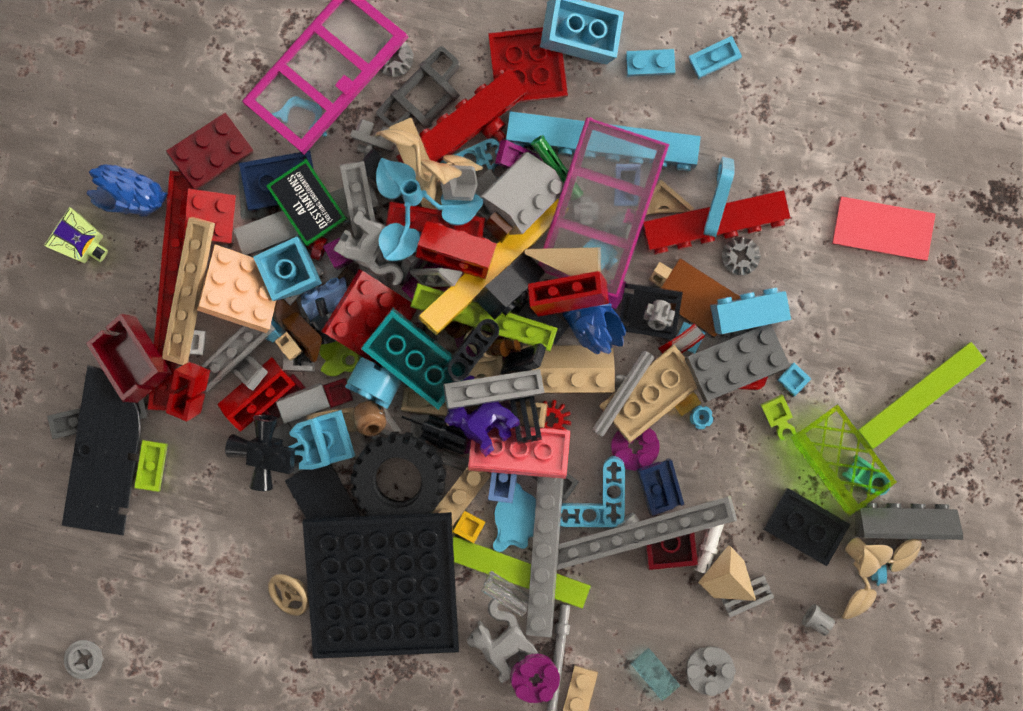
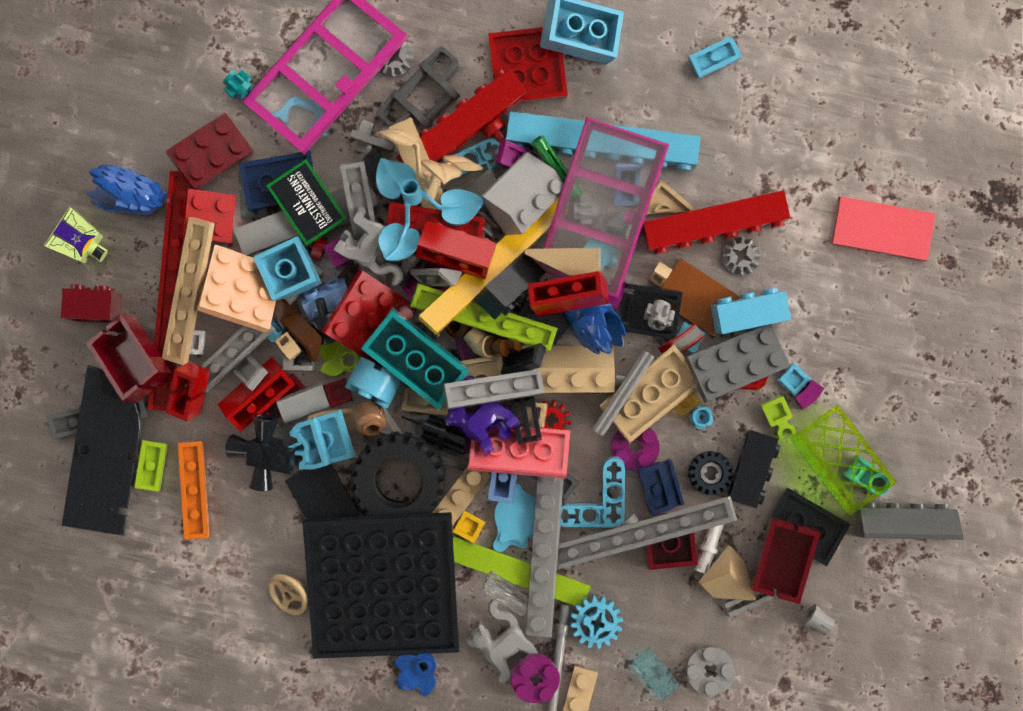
(72, 656): light grey gear -> none
(89, 305): none -> dark red brick
(193, 490): none -> orange plate
(237, 84): none -> teal gear
(414, 675): none -> blue plate
(462, 187): light grey panel -> none
(481, 344): black beam -> none
(498, 227): reddish brown tile -> none
(605, 625): none -> medium azure gear
(650, 62): medium azure plate -> none
(699, 468): none -> black bush
(724, 180): medium azure beam -> none
(753, 469): none -> black brick
(784, 560): none -> dark red piece
(809, 394): none -> magenta piece
(870, 559): tan plant -> none
(880, 576): medium azure plate -> none
(921, 395): lime tile -> none

